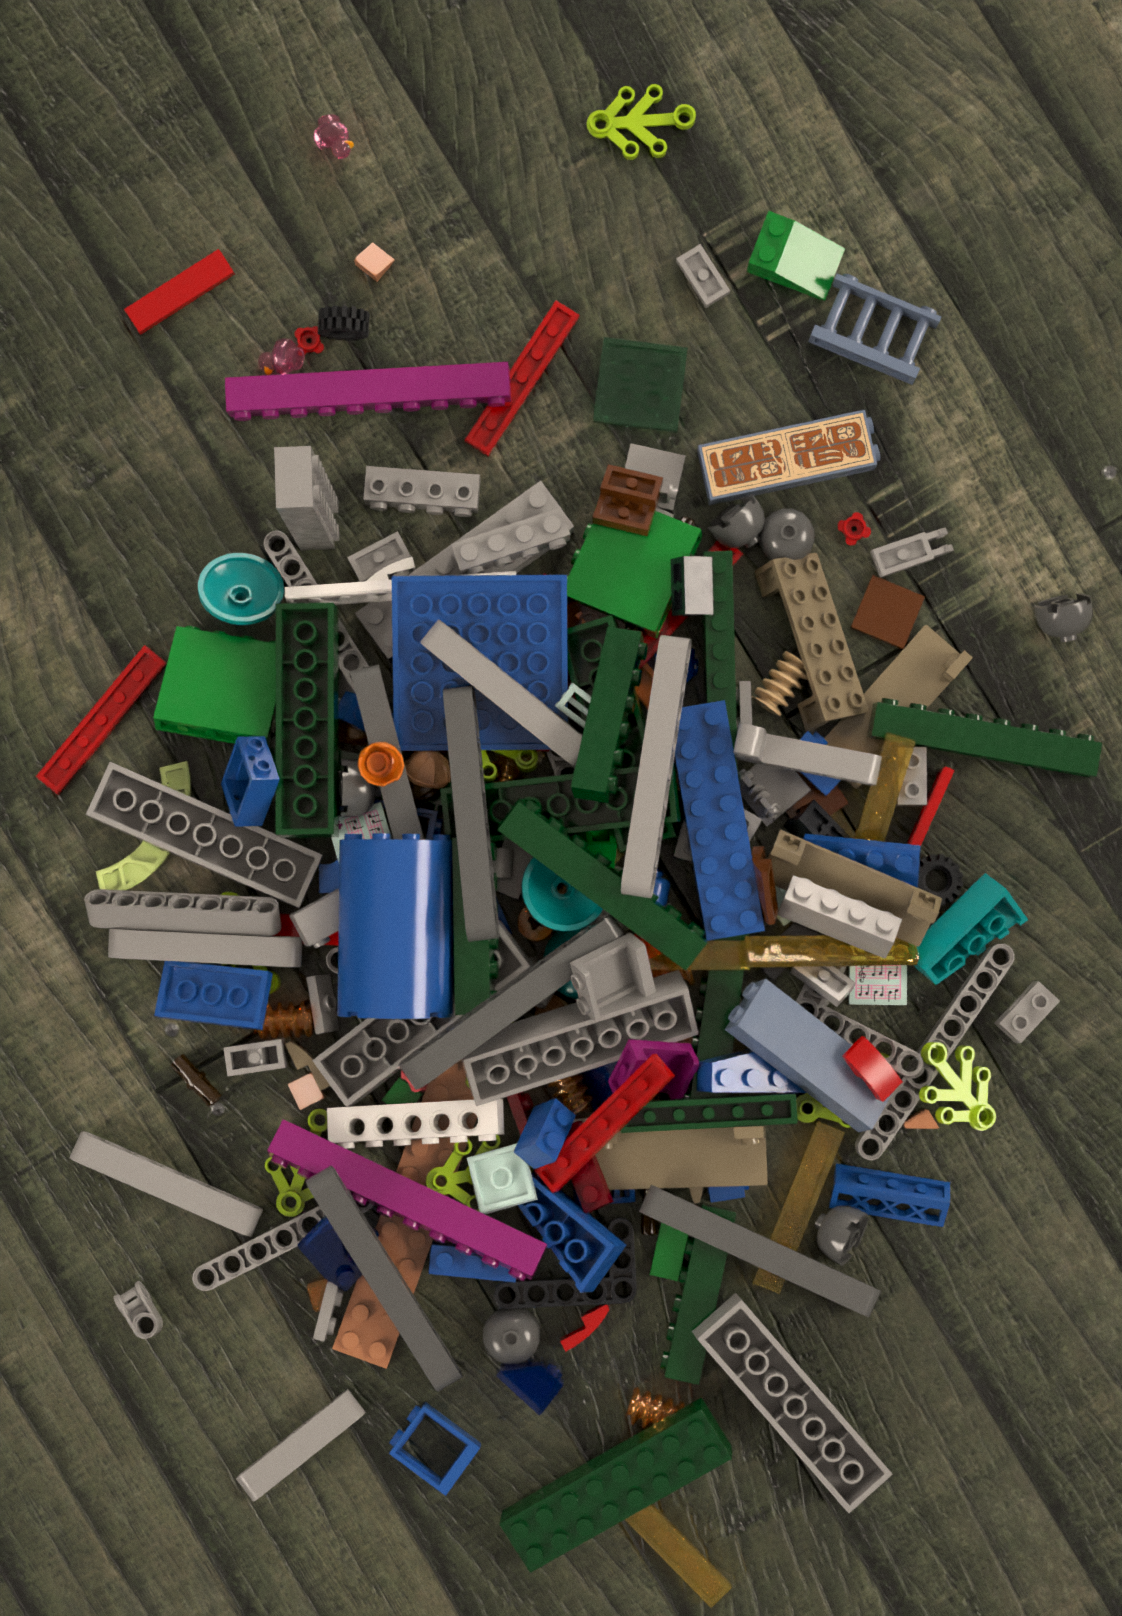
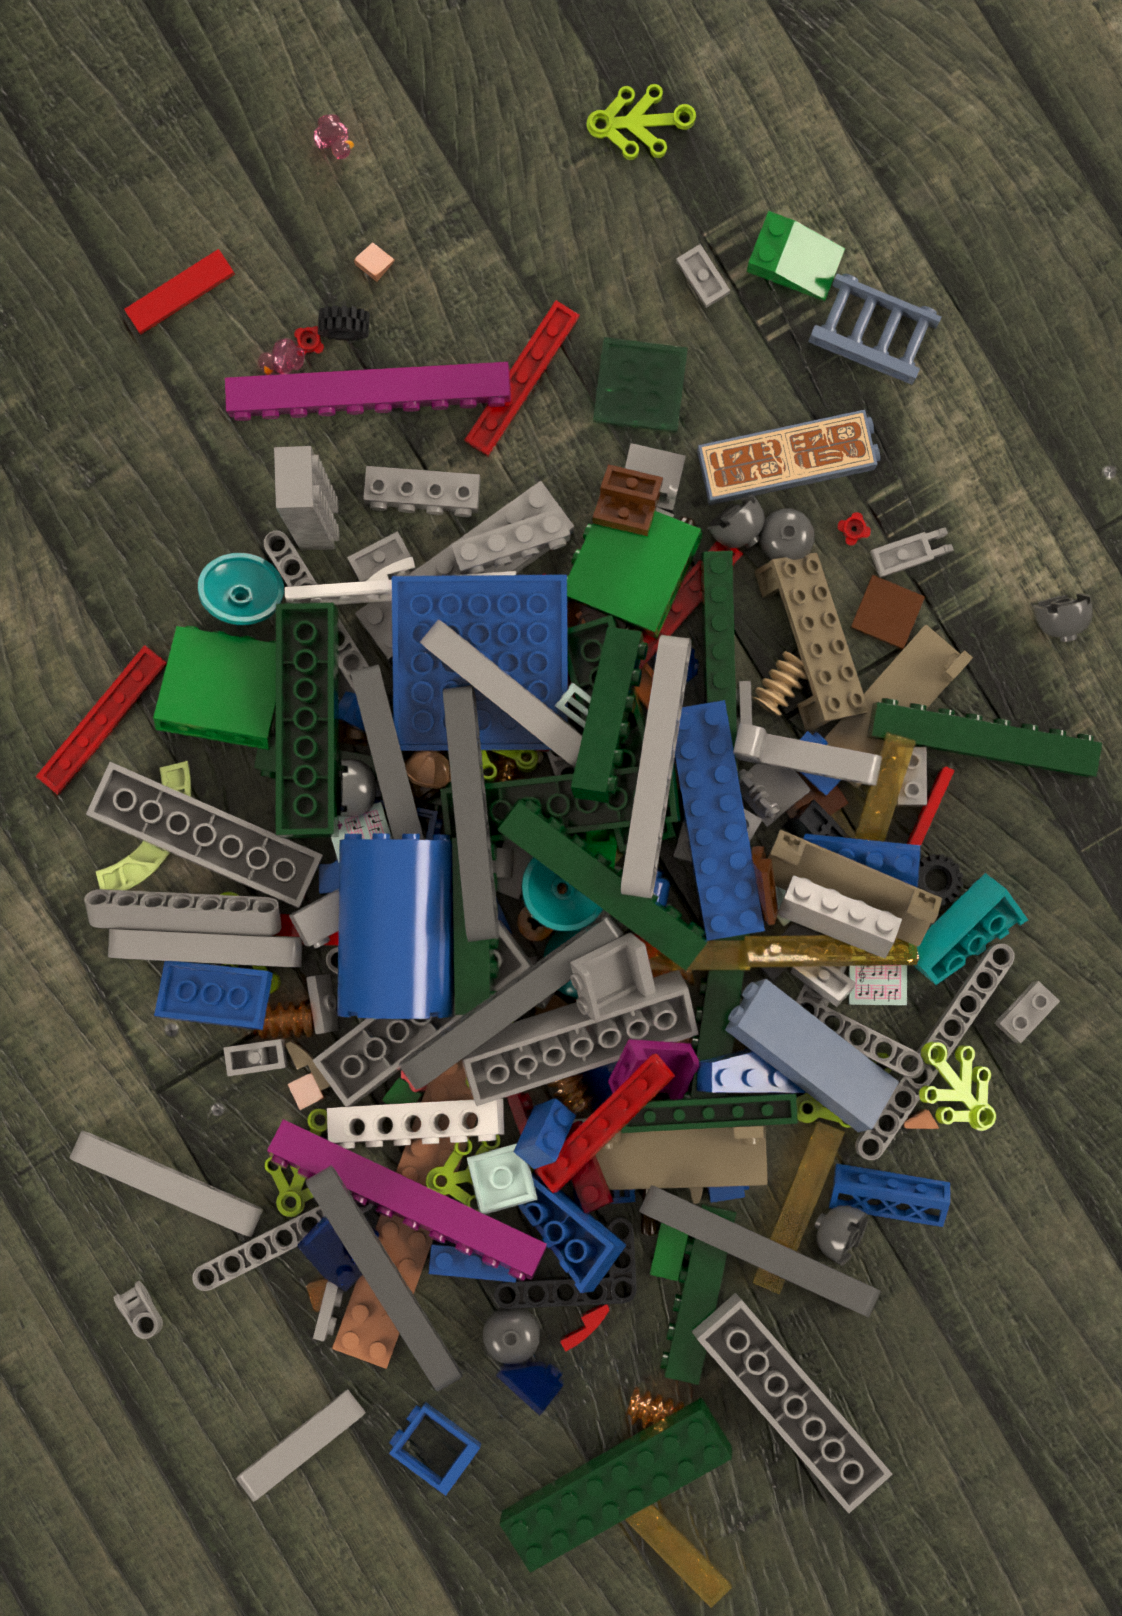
(196, 1080): dark brown pin -> none
(251, 779): blue window -> none
(380, 763): orange hair -> none
(691, 586): hinge -> none
(873, 1068): red slope -> none

